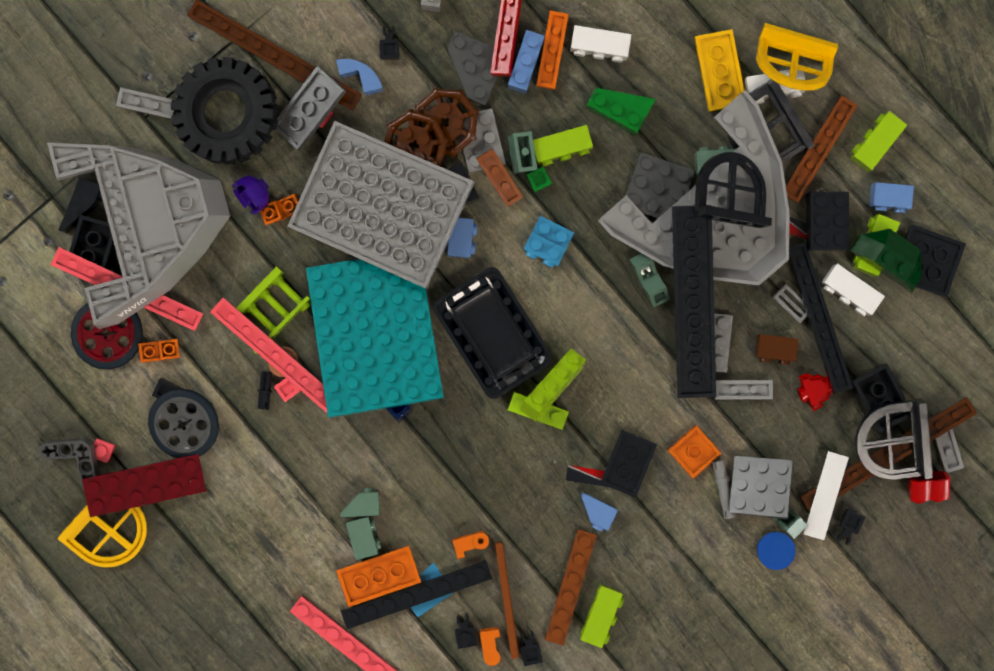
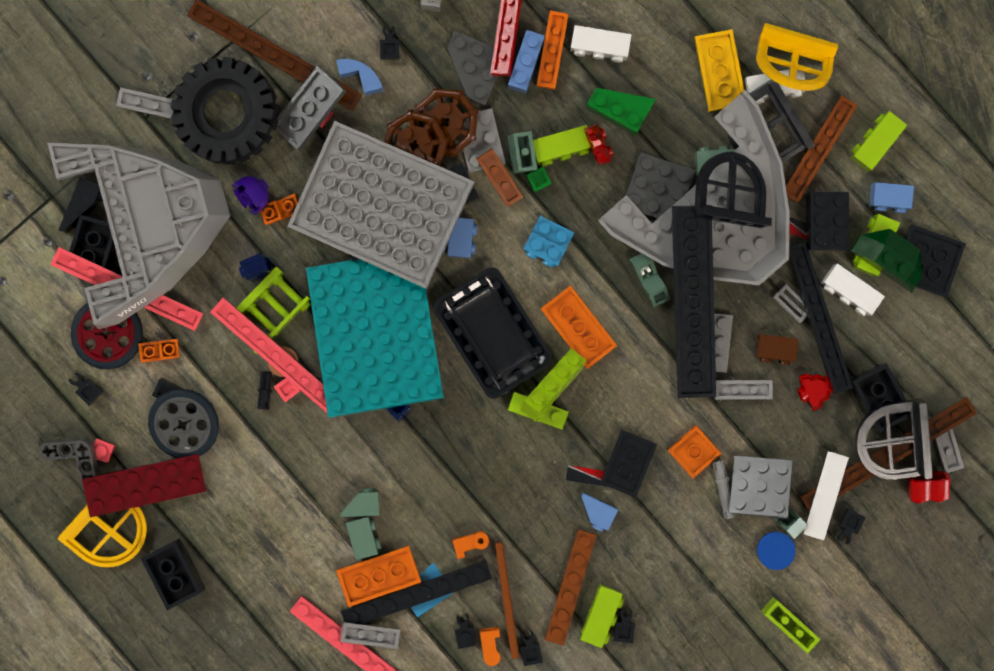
(88, 390): none -> black plate
(173, 574): none -> black brick
(255, 267): none -> clear blue brick
(370, 635): none -> light grey plate
(578, 326): none -> orange plate
(598, 145): none -> red plate
(624, 629): none -> black plate
(790, 625): none -> lime brick

